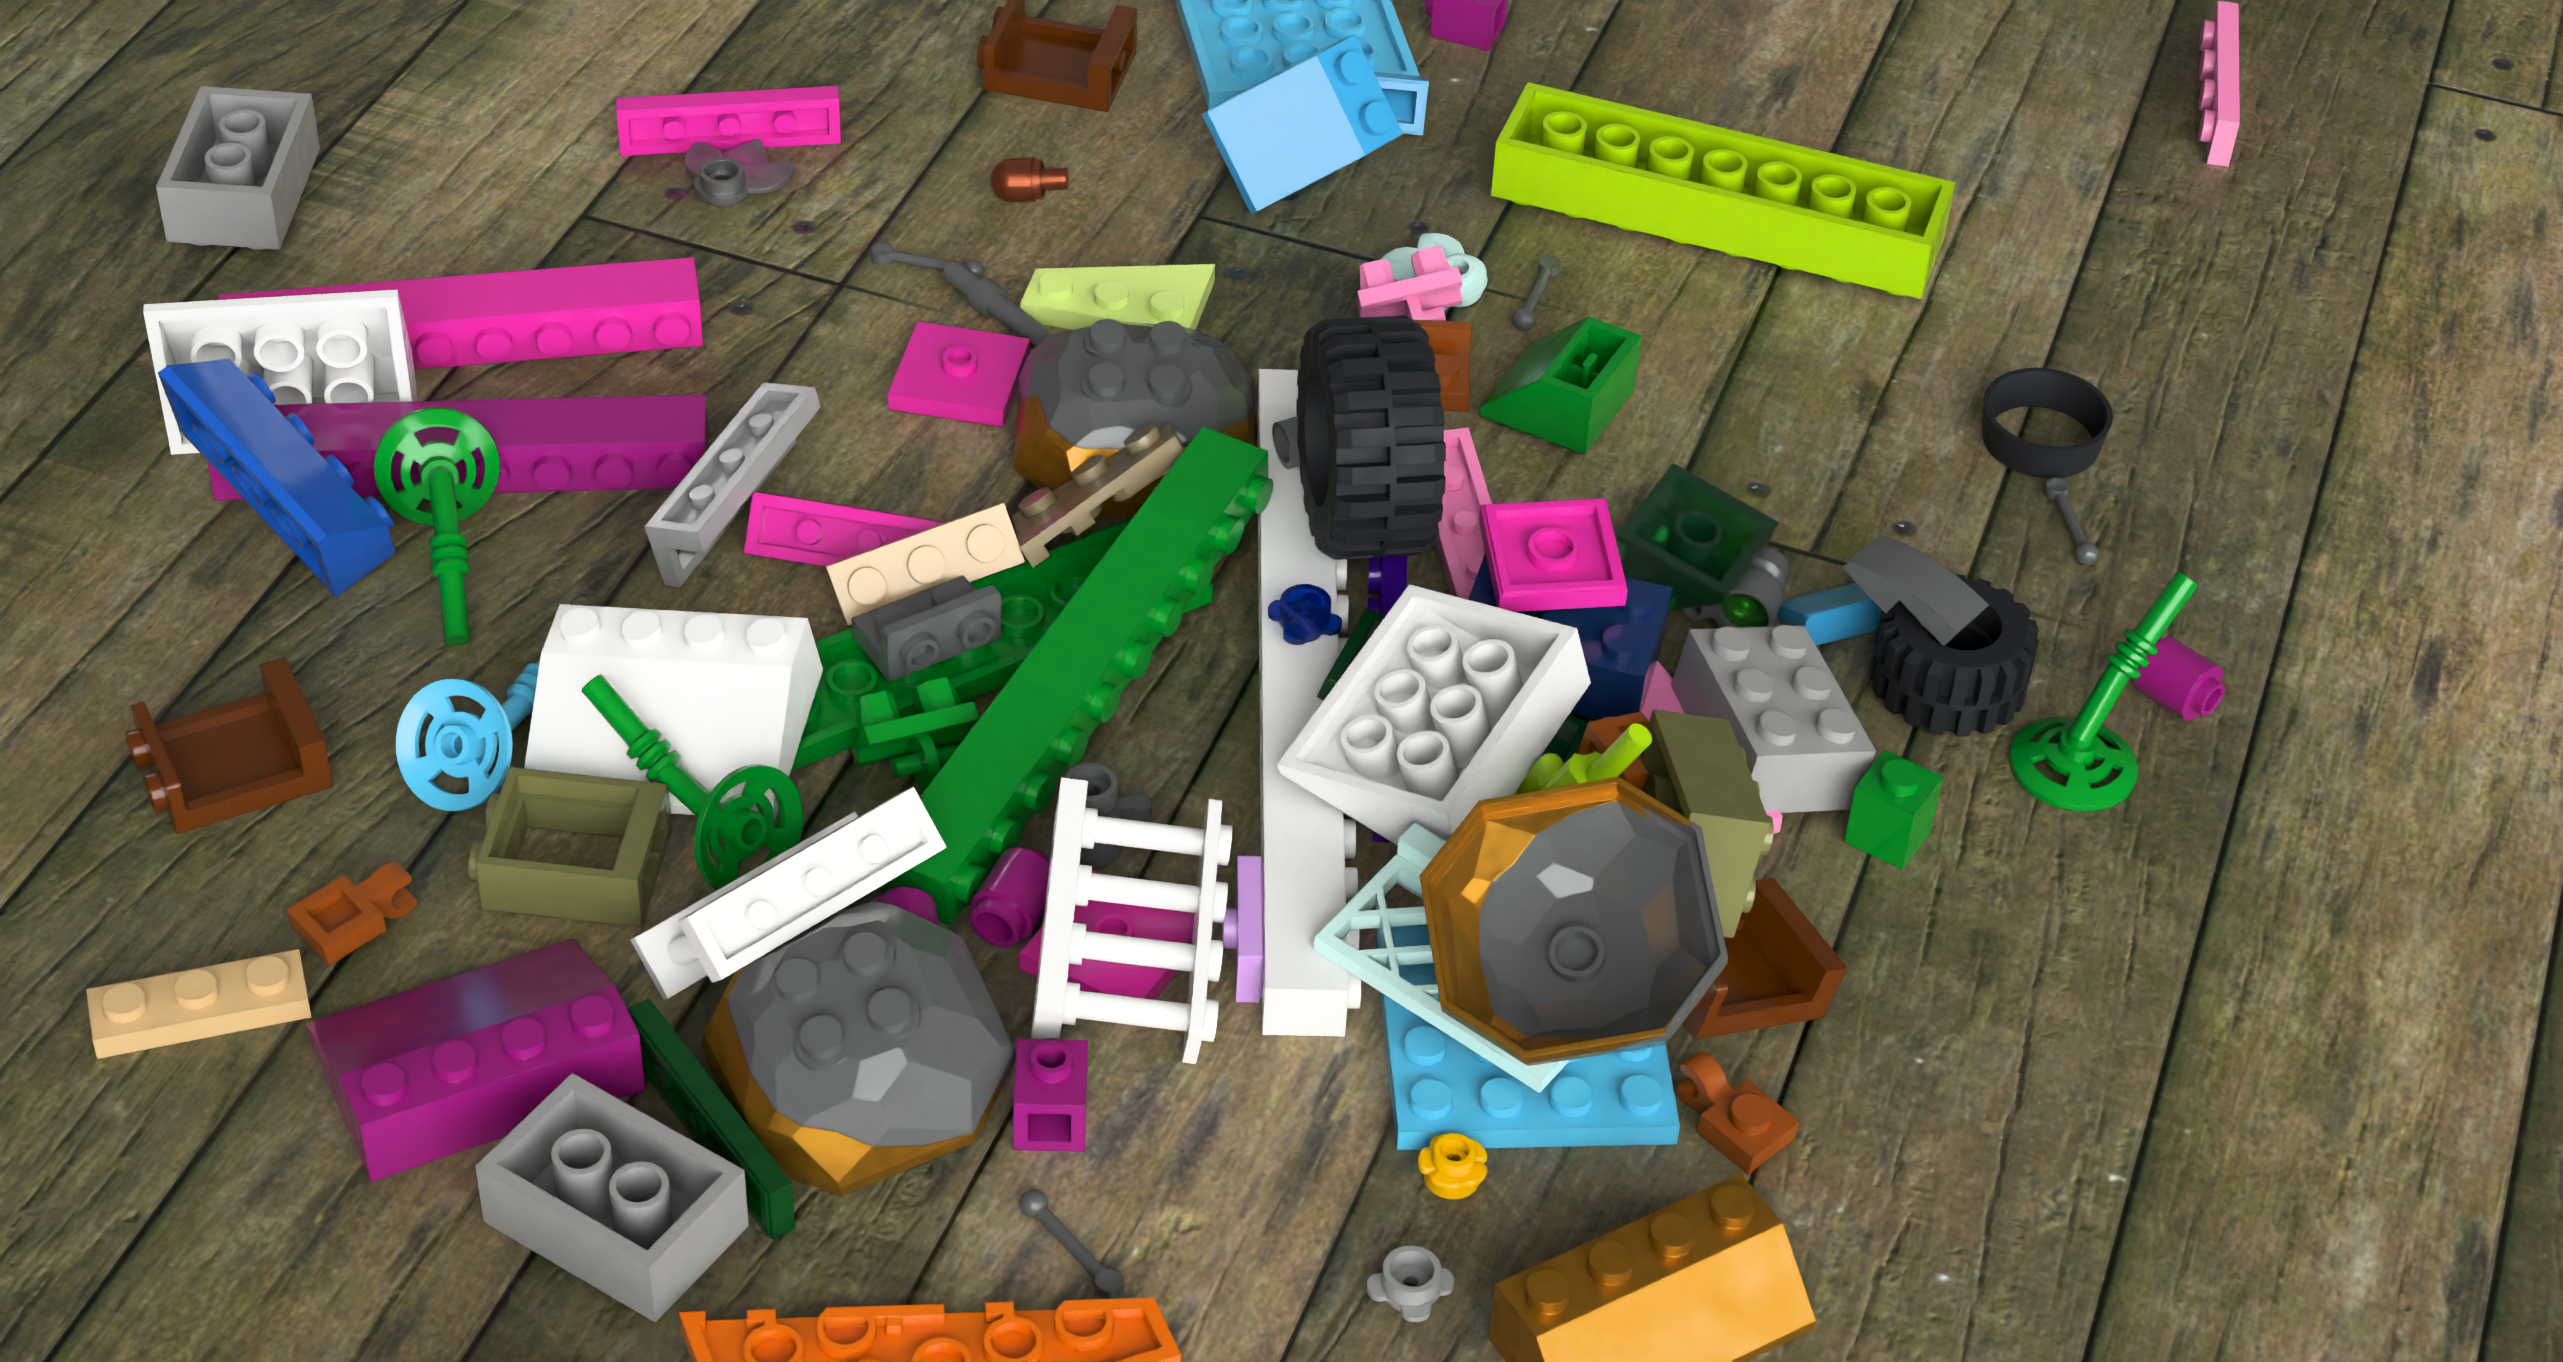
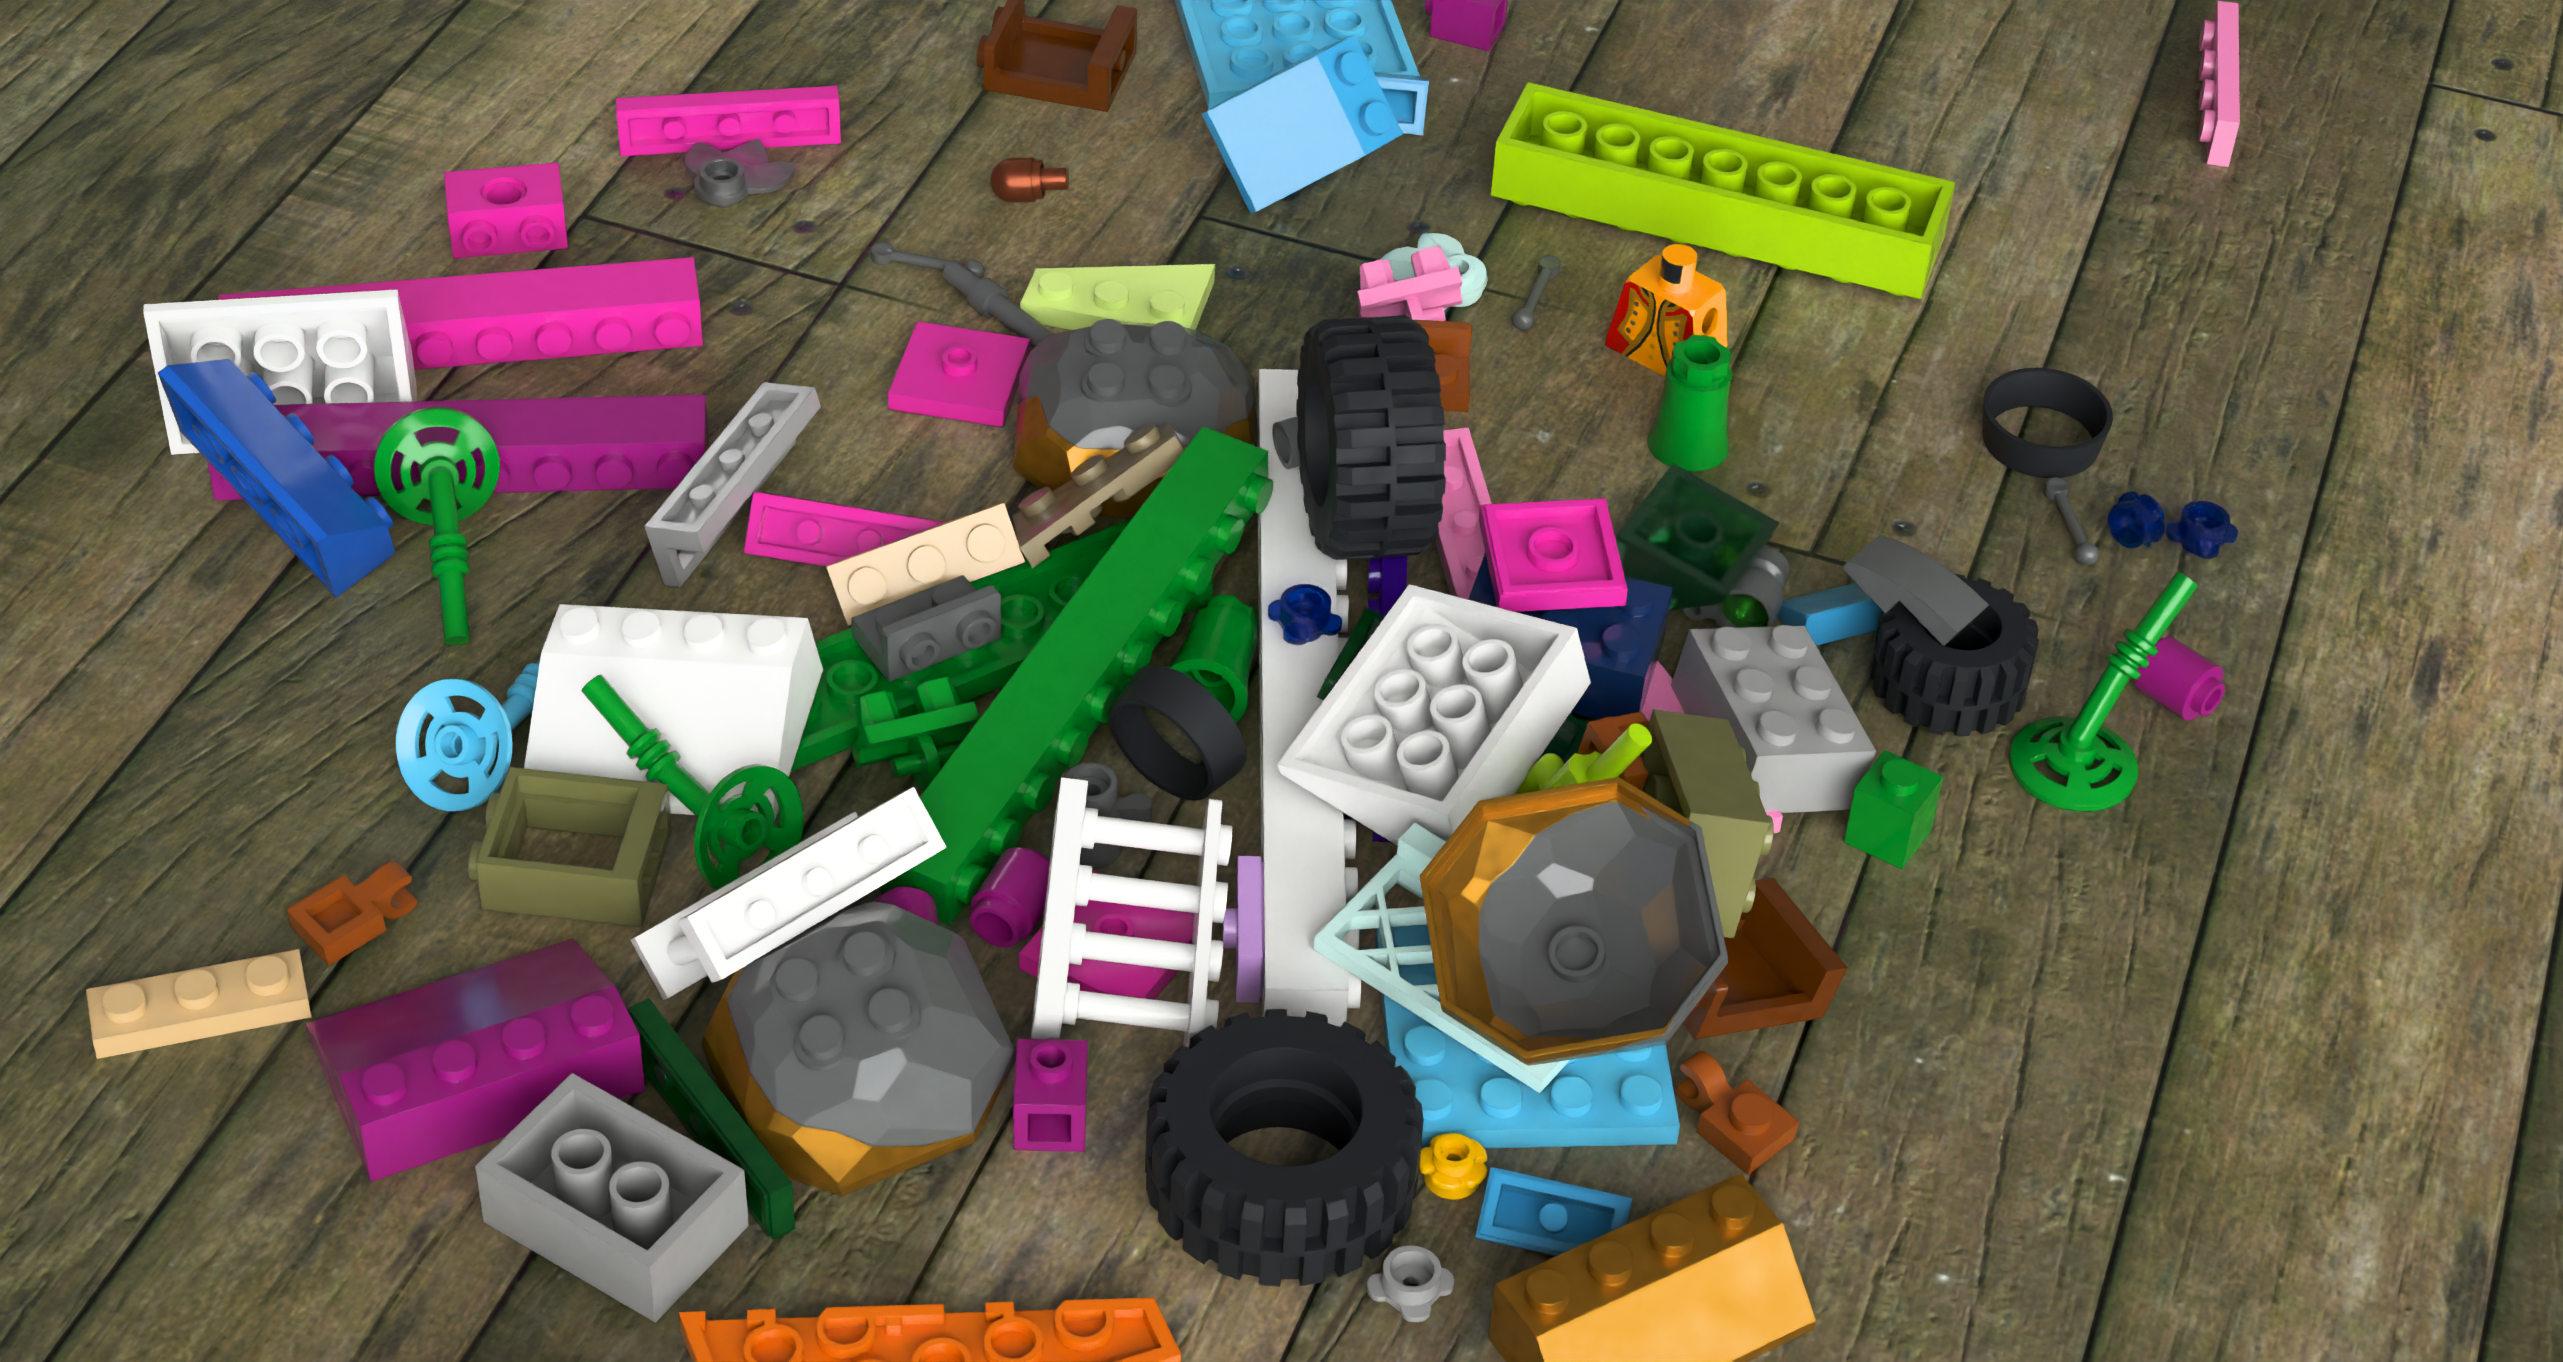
(232, 754): reddish brown panel -> none
(238, 168): light grey brick -> none
(505, 210): none -> dark pink brick
(1108, 1281): dark grey hinge -> none
(1195, 714): none -> black tyre
(1221, 651): none -> green plant
(1273, 1216): none -> black tyre
(1546, 1213): none -> dark azure slope
(1568, 384): green slope -> none
(1665, 306): none -> light orange torso
(1694, 406): none -> green plant
(2136, 520): none -> clear blue plate
(2202, 529): none -> clear blue plate

